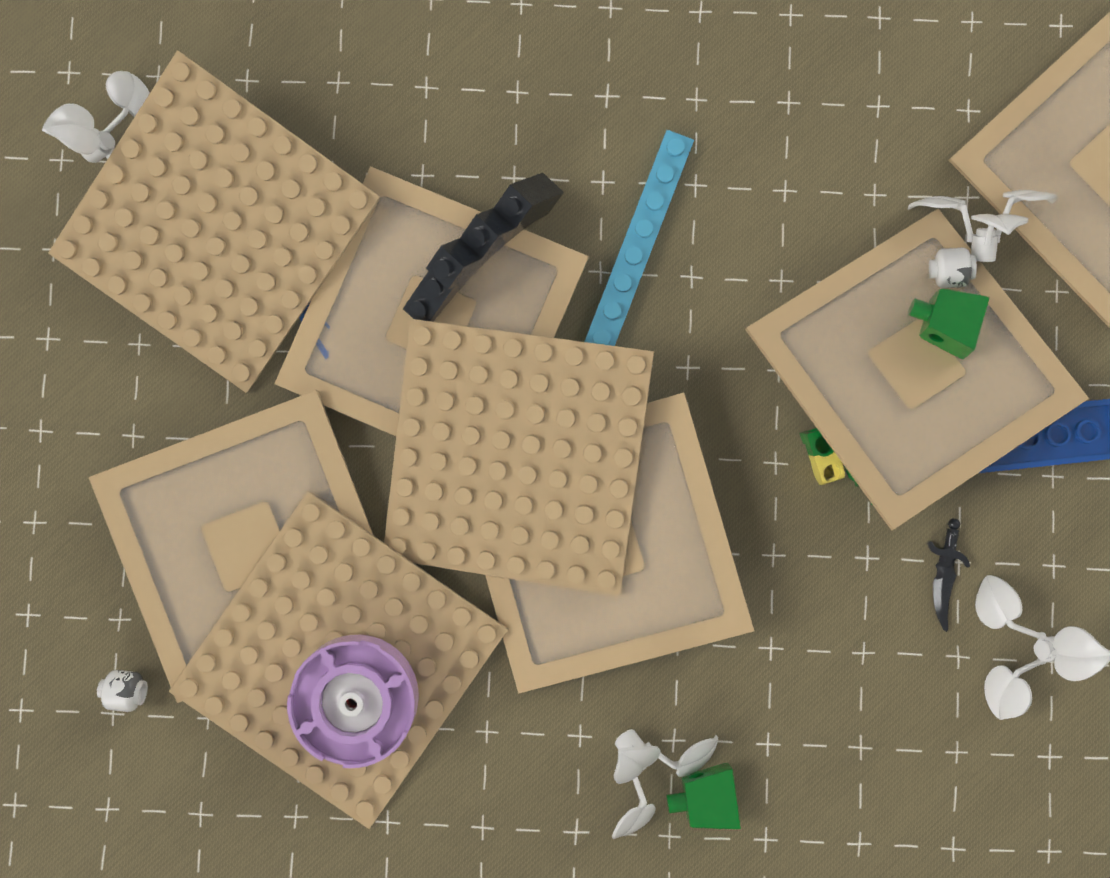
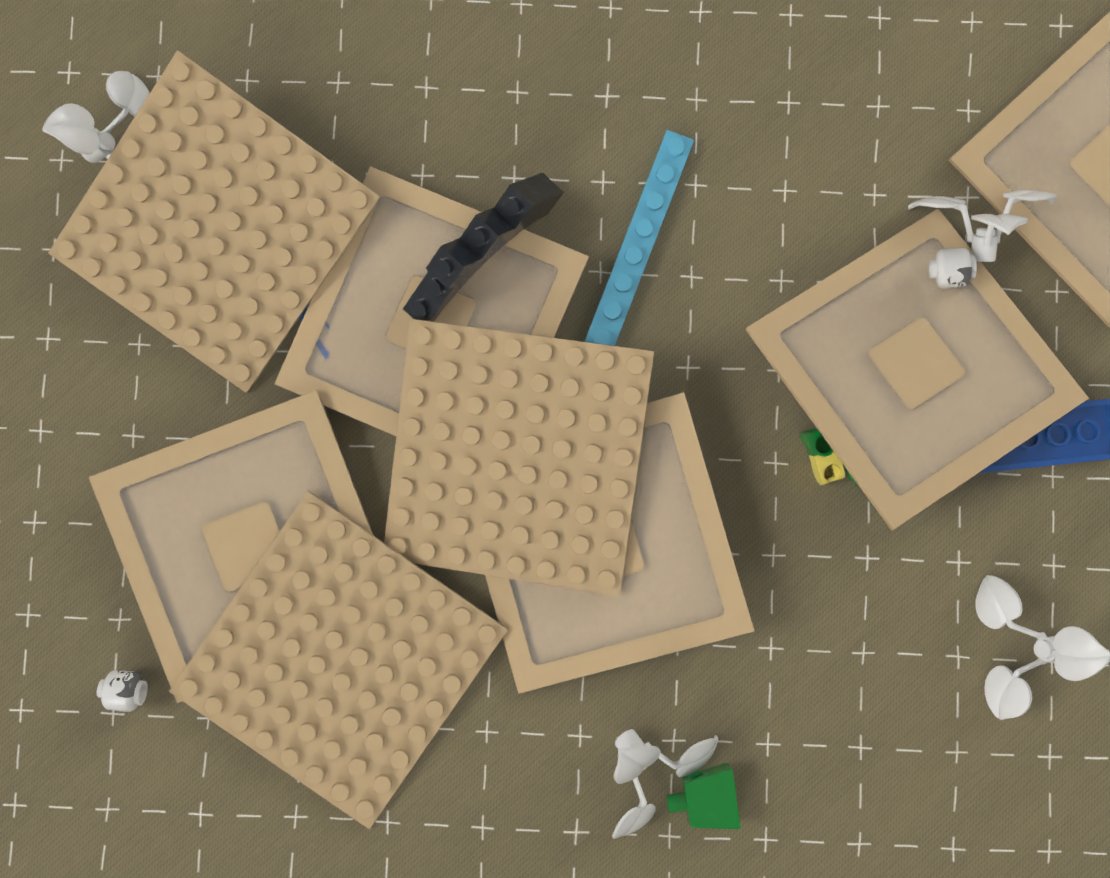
(346, 730): lavender piece -> none
(945, 571): black piece -> none
(951, 320): green torso -> none

